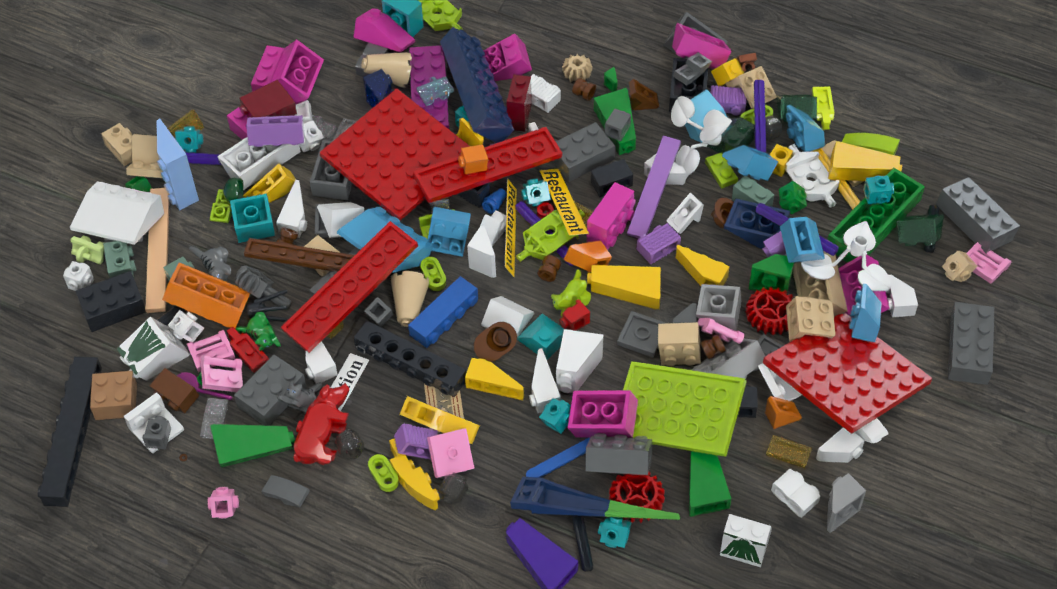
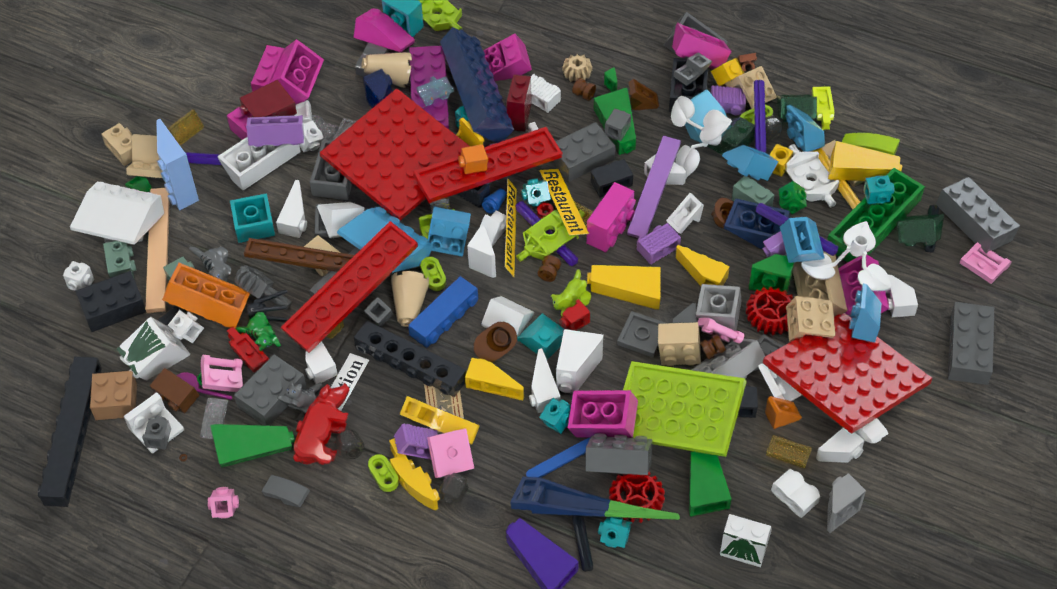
(86, 250): yellowish green hips -> none
(194, 134): teal brick -> none
(220, 350): bright pink plate -> none
(221, 209): lime slope -> none
(233, 189): dark green hair -> none
(274, 183): yellow slope -> none
(287, 236): reddish brown wheel -> none
(588, 254): orange slope -> none
(721, 170): lime plate -> none
(959, 266): tan brick -> none

